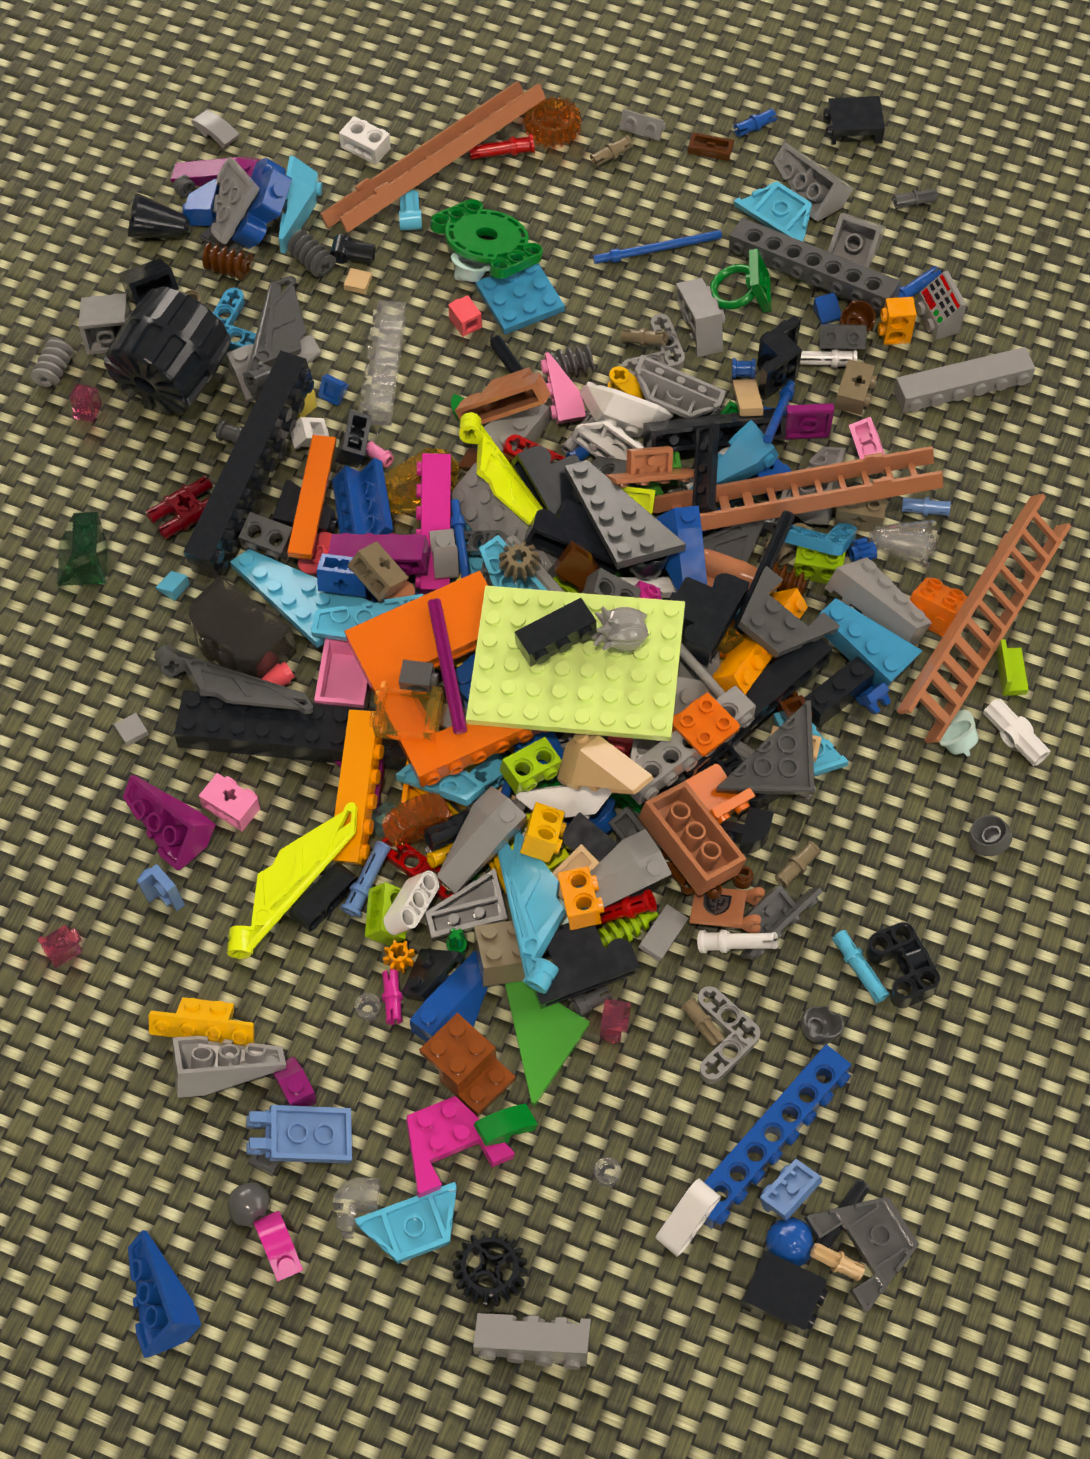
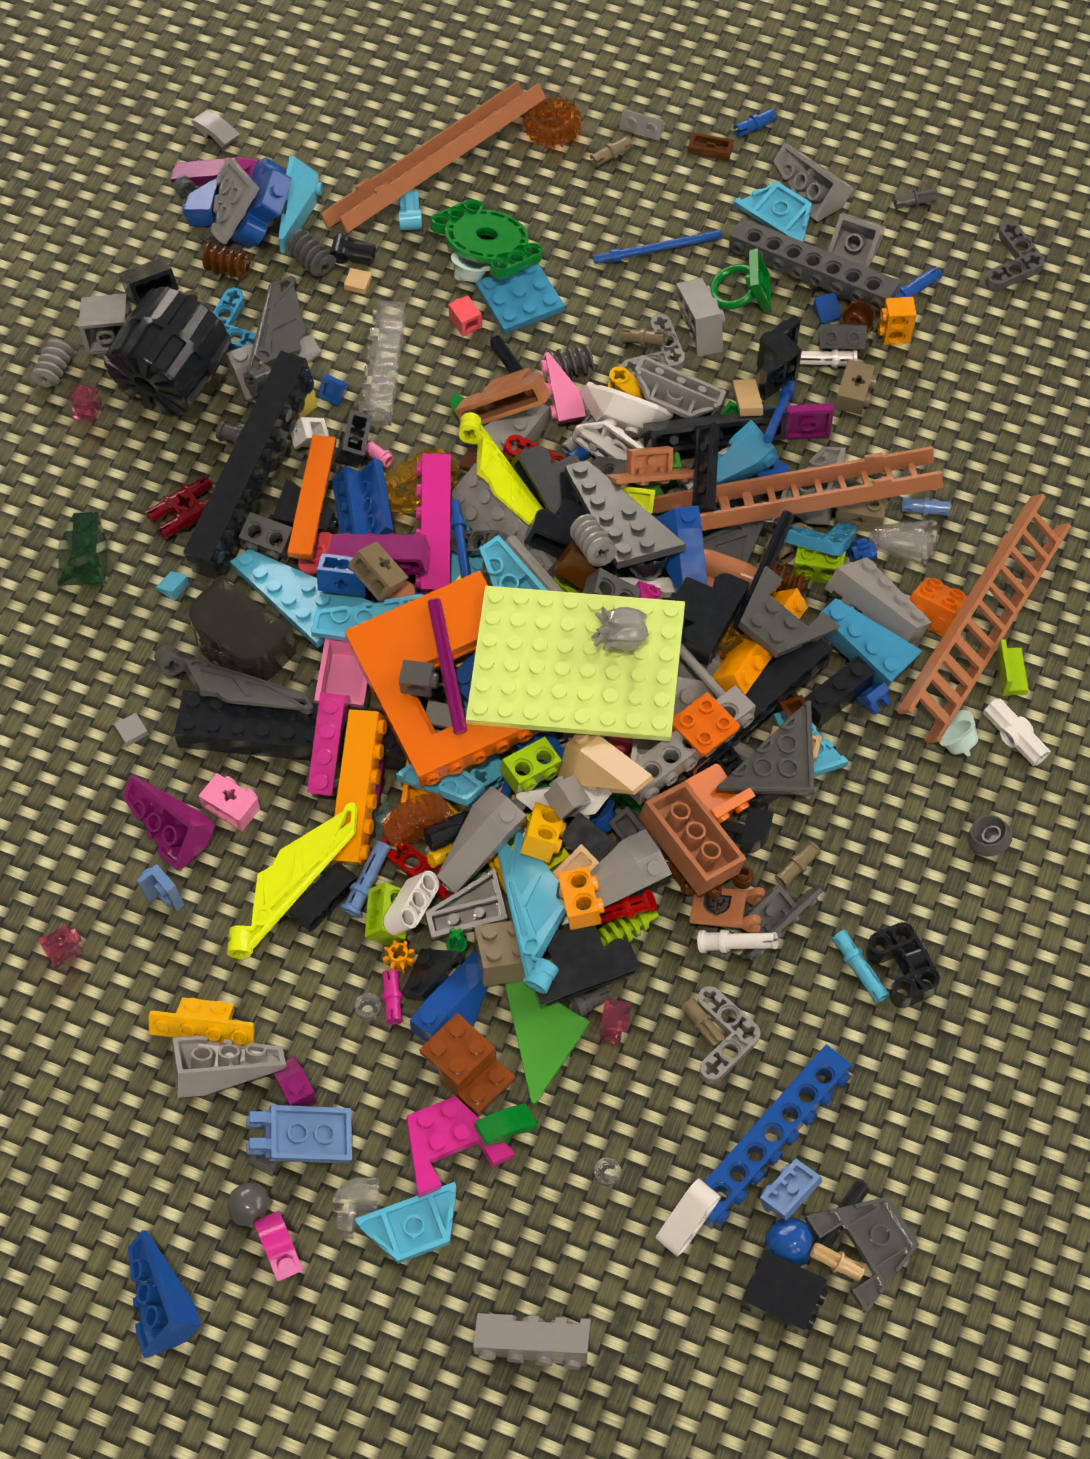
(155, 220): black cone -> none
(280, 674): coral cone -> none
(326, 746): none -> dark pink arch
(365, 140): white brick -> none
(407, 714): clear yellow panel -> none
(444, 554): light grey slope -> none
(481, 1274): black gear -> none
(511, 556): dark tan gear -> none
(512, 146): red pin -> none
(555, 632): black brick -> none
(566, 796): none -> light grey brick
(592, 540): none -> light grey piece
(663, 932): light grey slope -> none
(743, 368): blue bush -> none
(821, 1025): dark grey hair -> none
(854, 118): black panel -> none
(866, 438): bright pink brick -> none
(941, 307): light grey slope -> none
(964, 380): light grey brick -> none
(1021, 260): none -> dark grey beam

